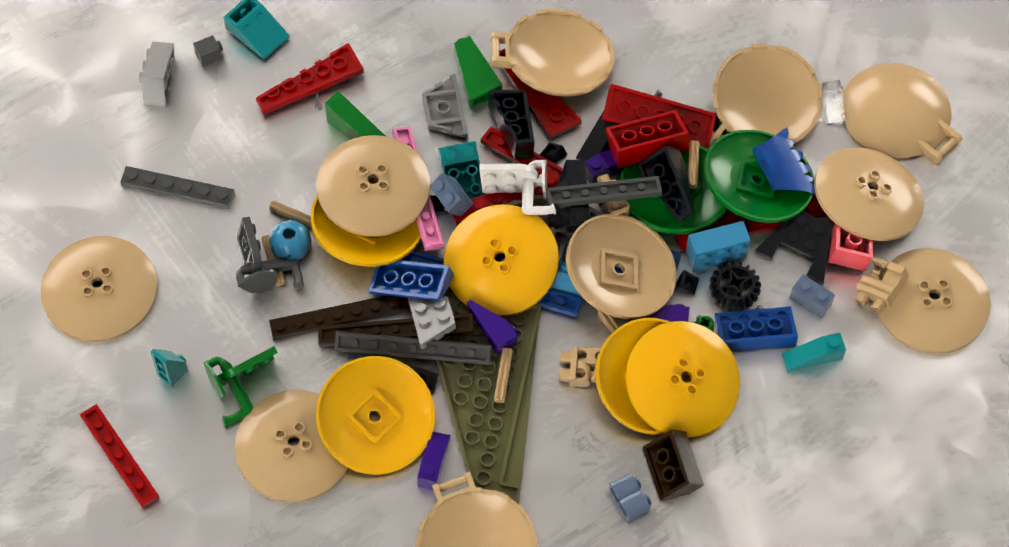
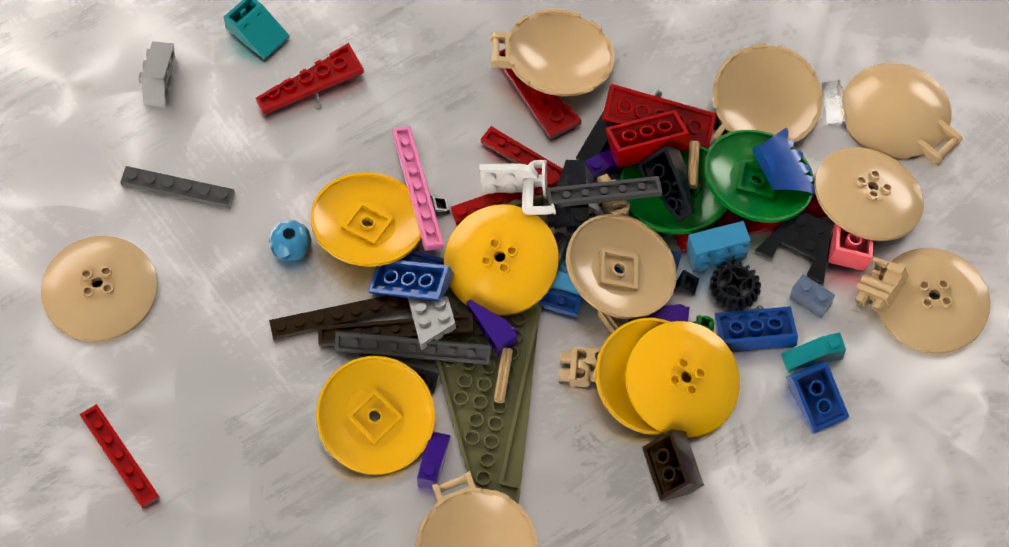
(169, 365): teal slope -> none
(208, 50): dark grey brick -> none
(230, 377): green plate -> none
(260, 273): dark grey plate -> none
(275, 466): tan dish -> none
(280, 281): tan axle -> none
(290, 213): tan axle -> none
(348, 118): green slope -> none
(376, 207): tan dish -> none
(445, 109): light grey wing -> none
(451, 194): sand blue brick -> none
(463, 164): teal slope -> none
(474, 72): green slope -> none
(513, 118): black wedge -> none
(553, 151): black slope -> none
(629, 497): sand blue brick -> none
(817, 395): none -> blue slope

